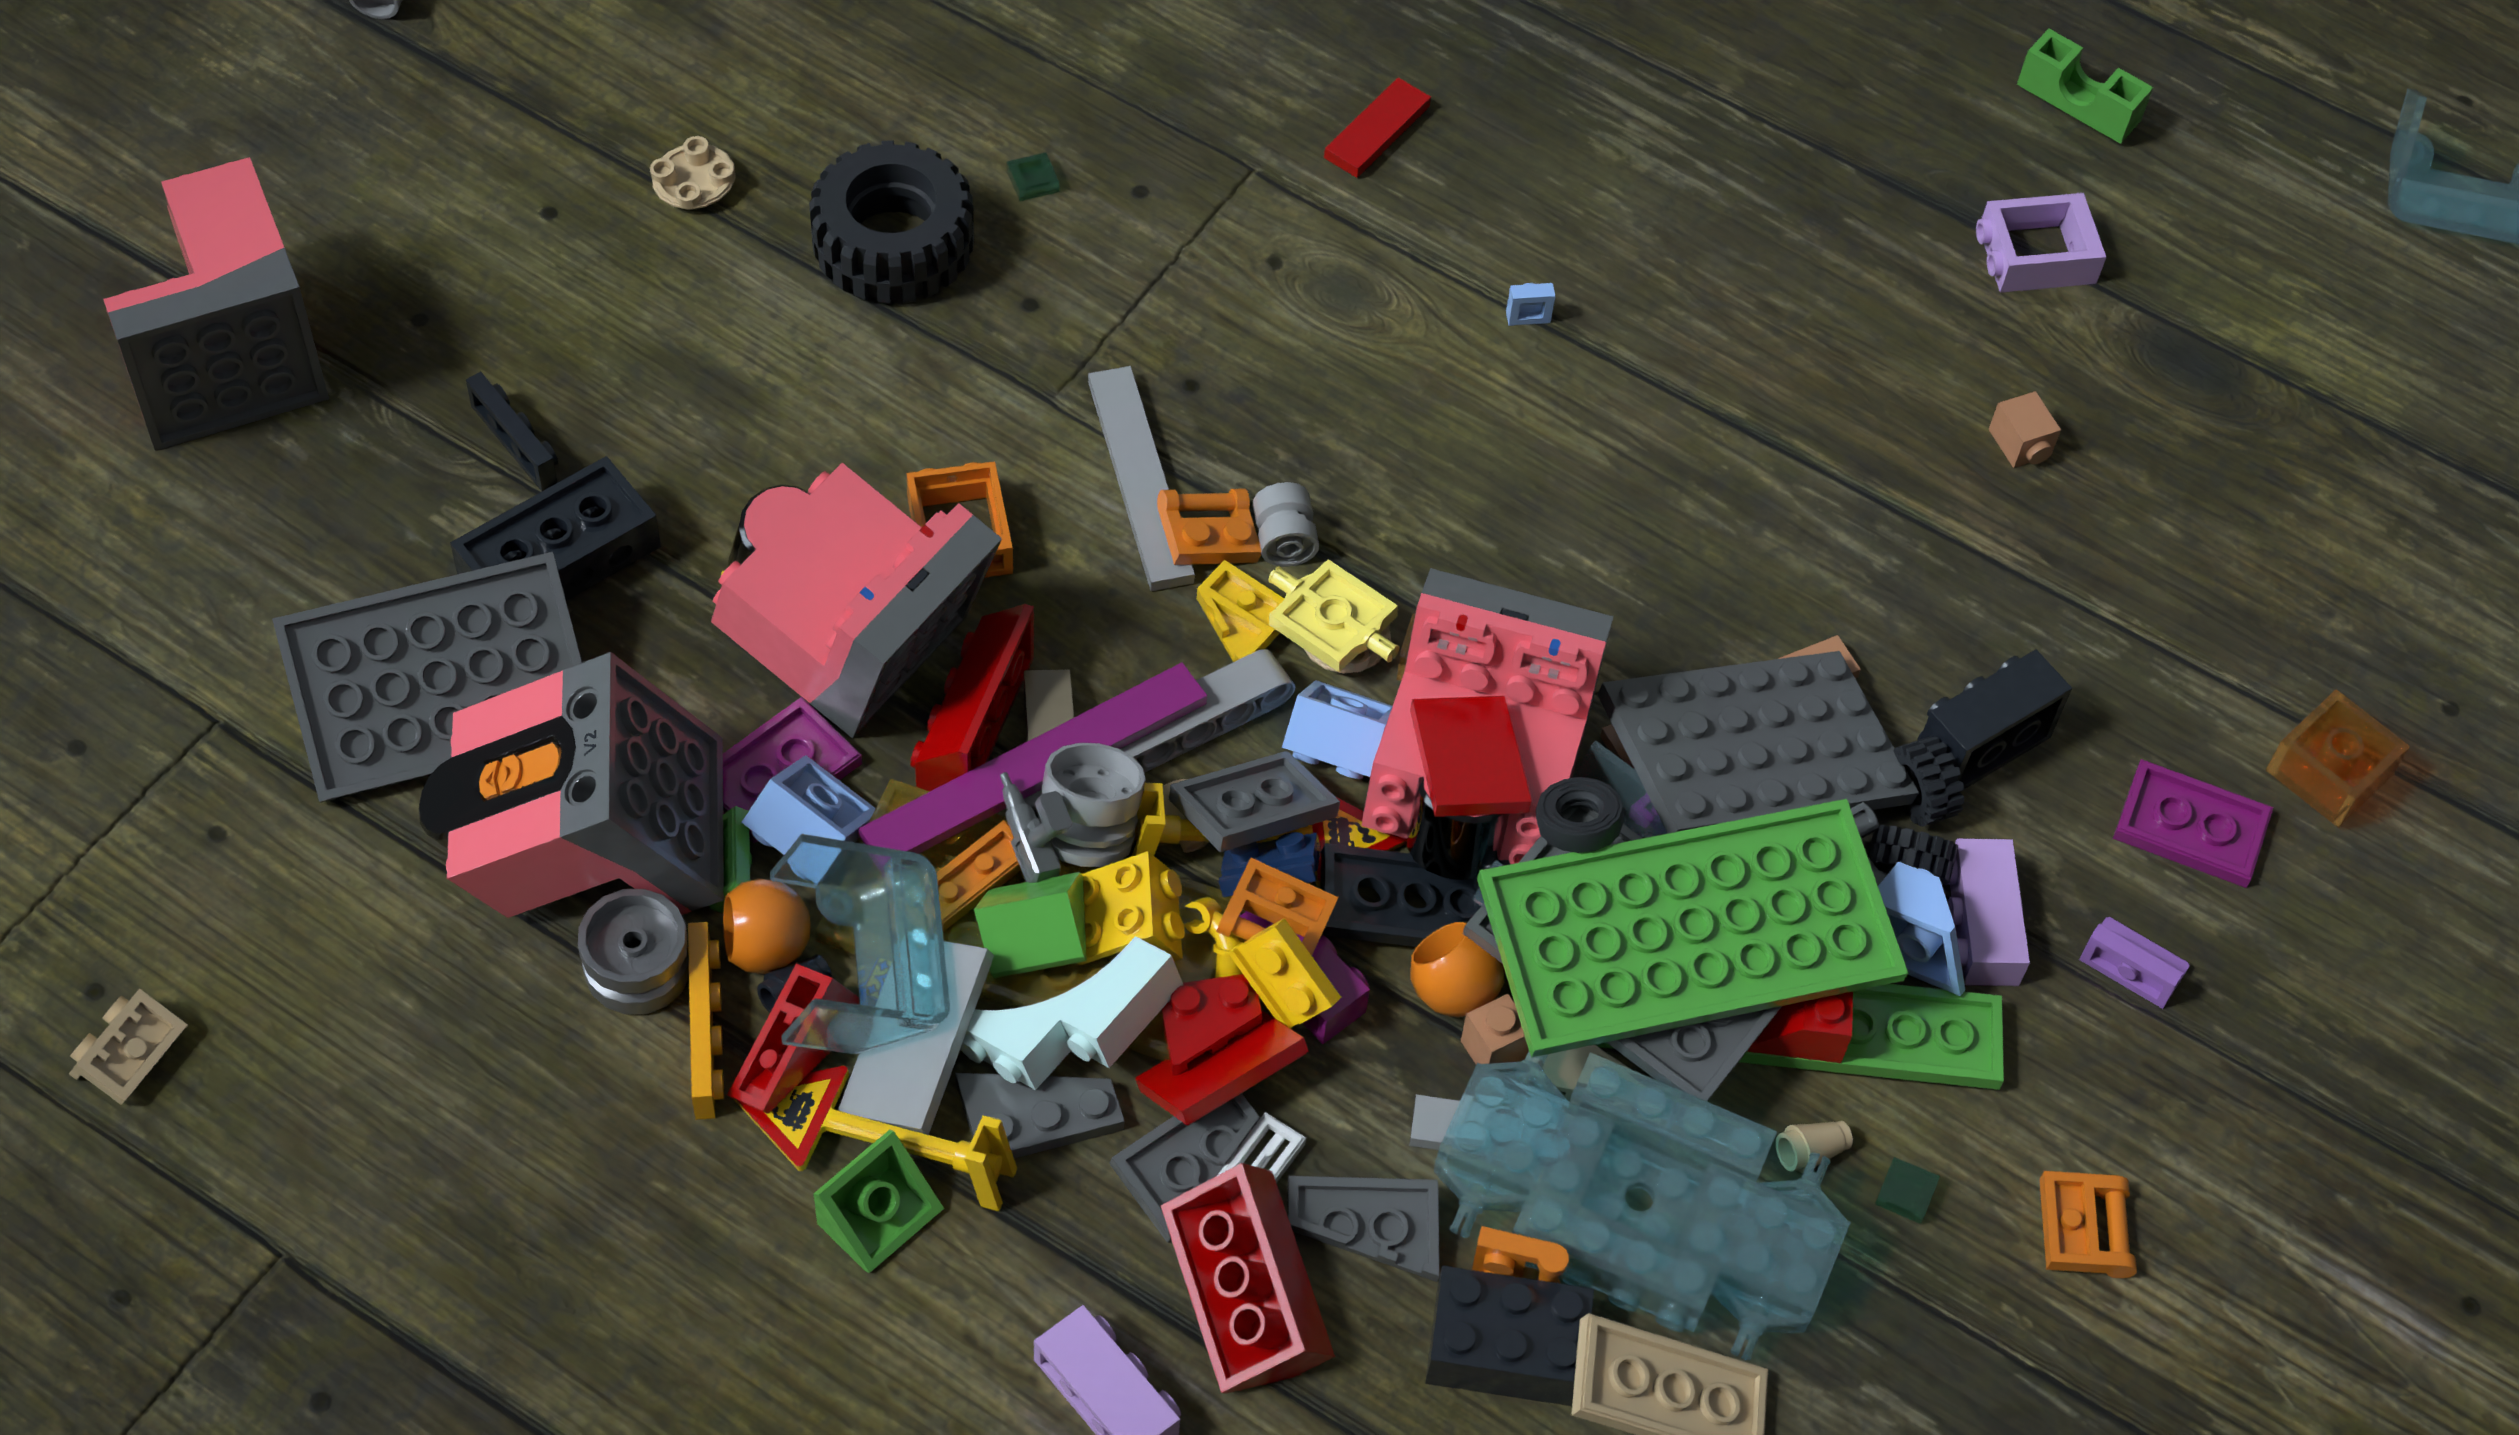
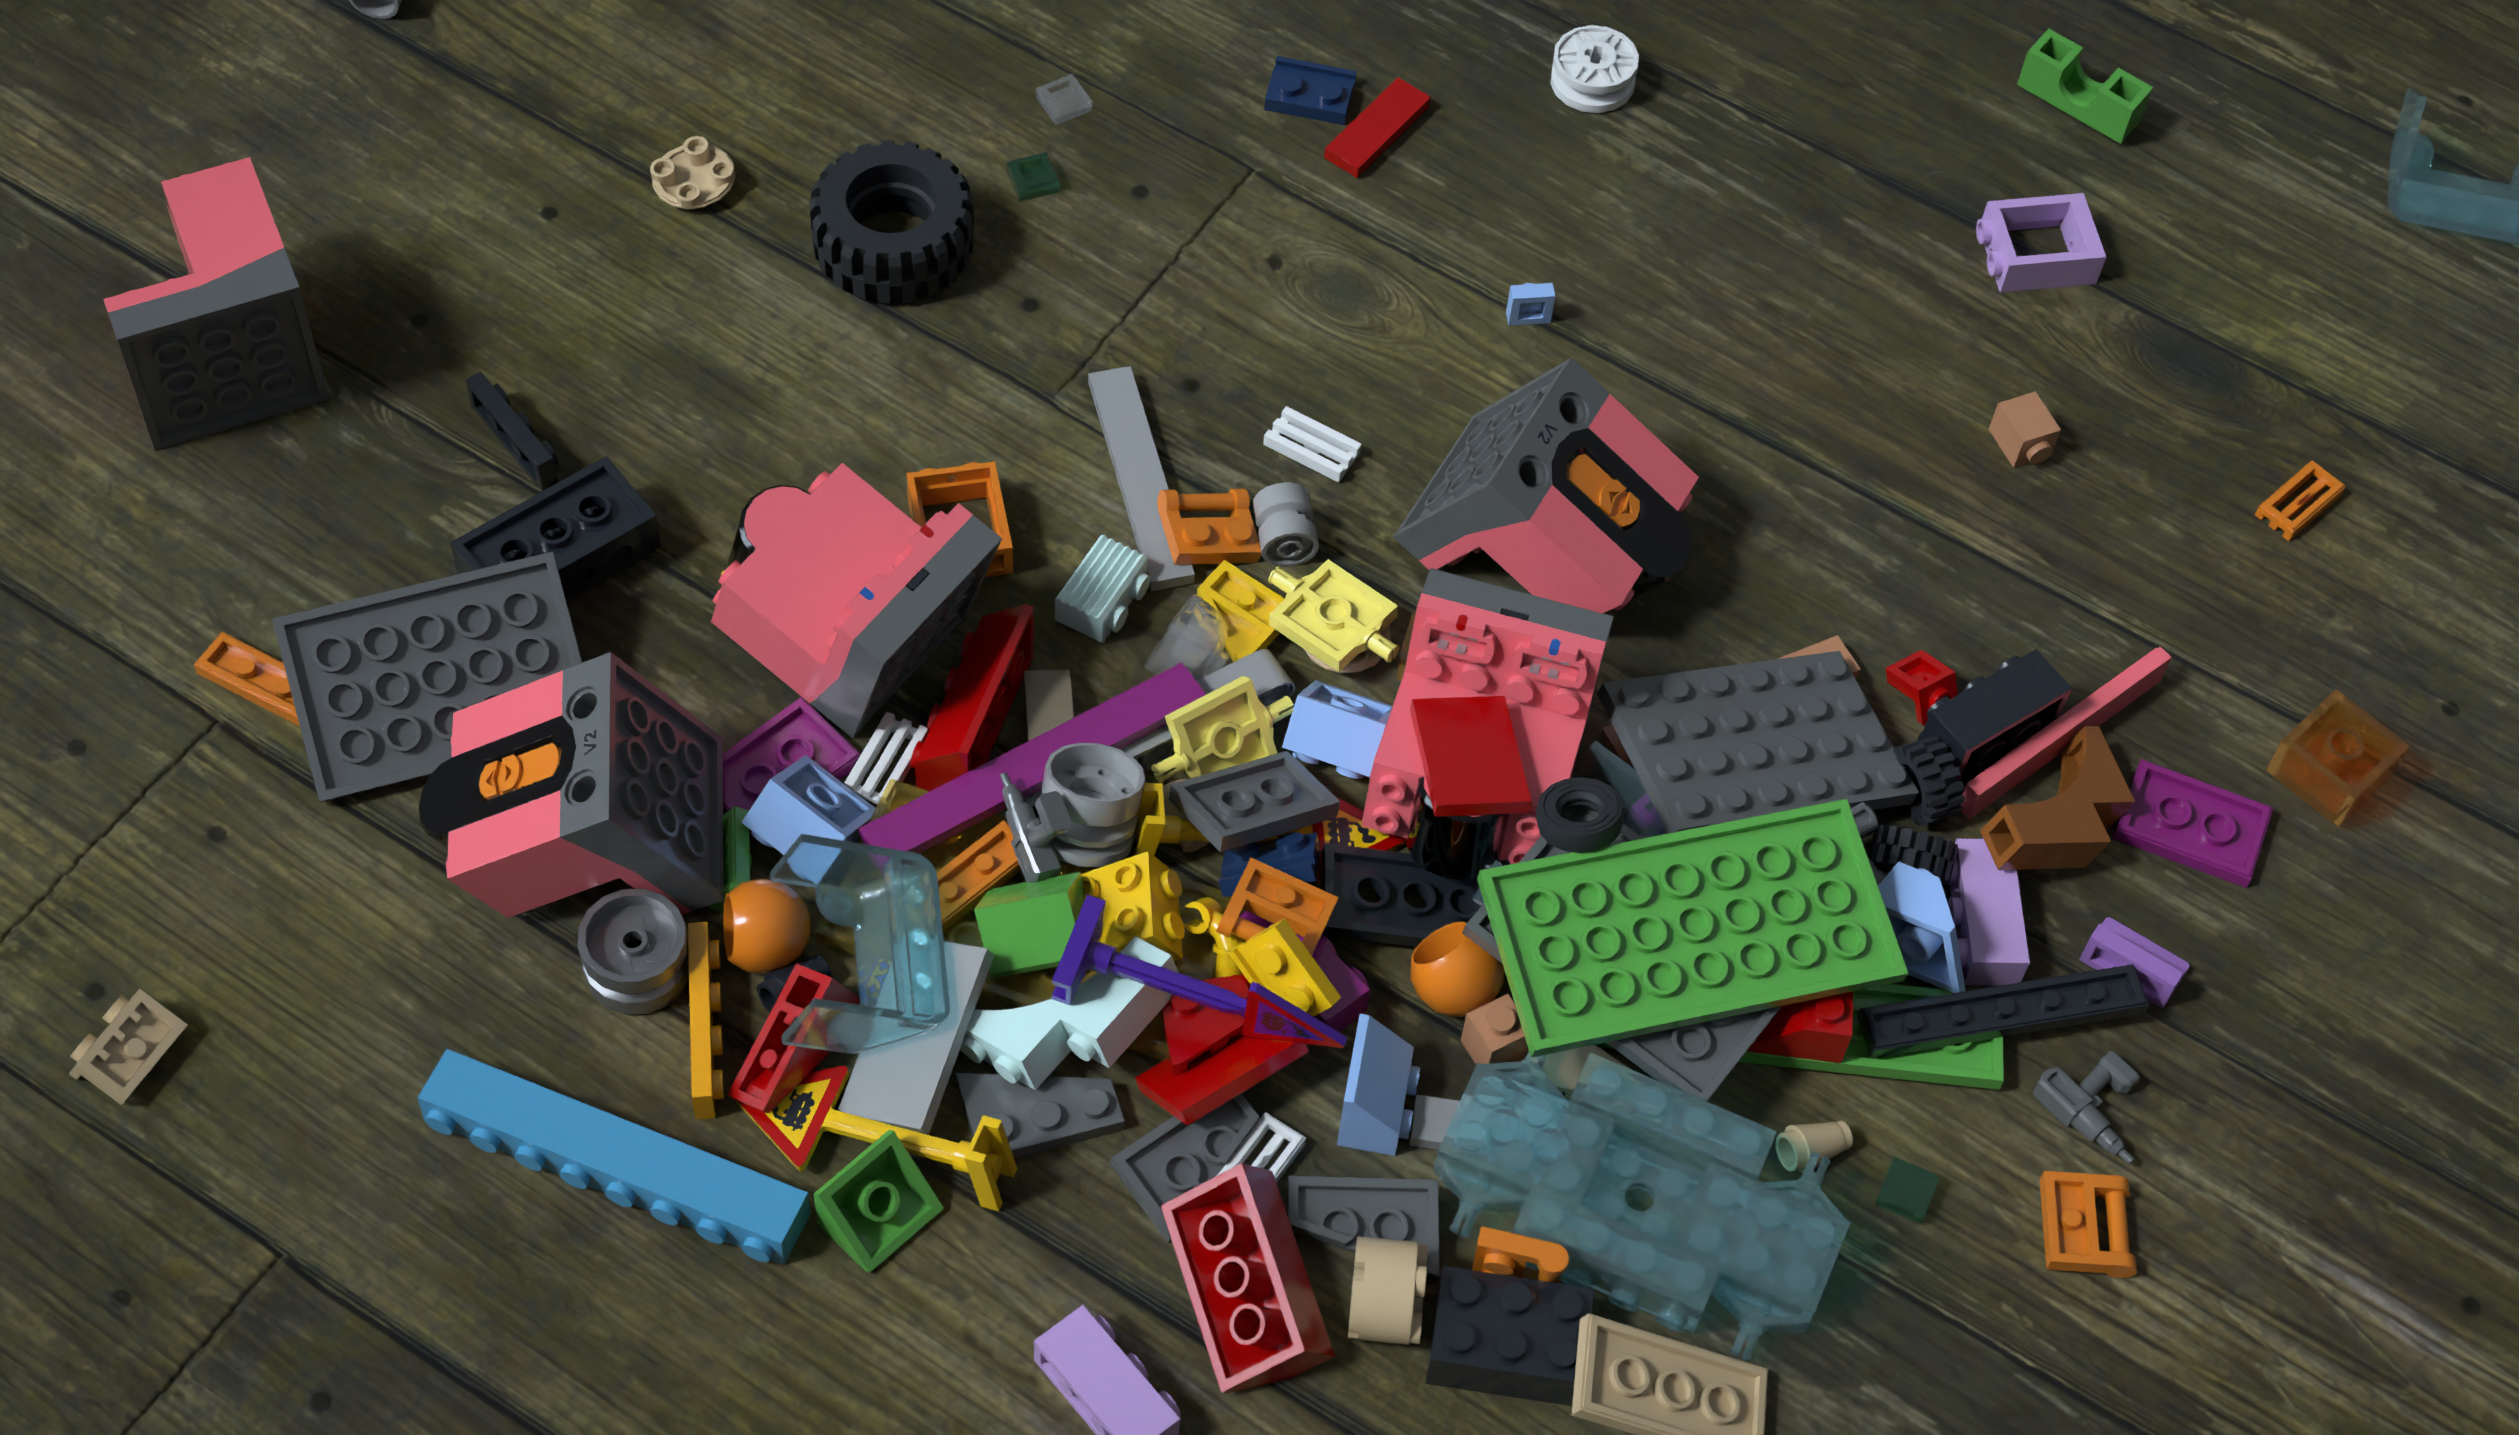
(248, 674): none -> orange tile
(614, 1157): none -> dark azure brick
(901, 731): none -> white tile
(1063, 99): none -> clear tile
(1102, 589): none -> light aqua brick
(1193, 638): none -> clear cylinder
(1221, 731): none -> light yellow plate
(1263, 1011): none -> dark purple piece
(1310, 90): none -> dark blue plate
(1316, 439): none -> white tile
(1377, 1090): none -> light blue slope
(1388, 1290): none -> tan brick
(1559, 496): none -> piece
(1594, 69): none -> white wheel
(1923, 681): none -> red bracket
(2002, 1011): none -> black tile
(2050, 740): none -> coral tile
(2072, 824): none -> dark orange arch
(2078, 1103): none -> dark grey piece
(2281, 519): none -> orange tile

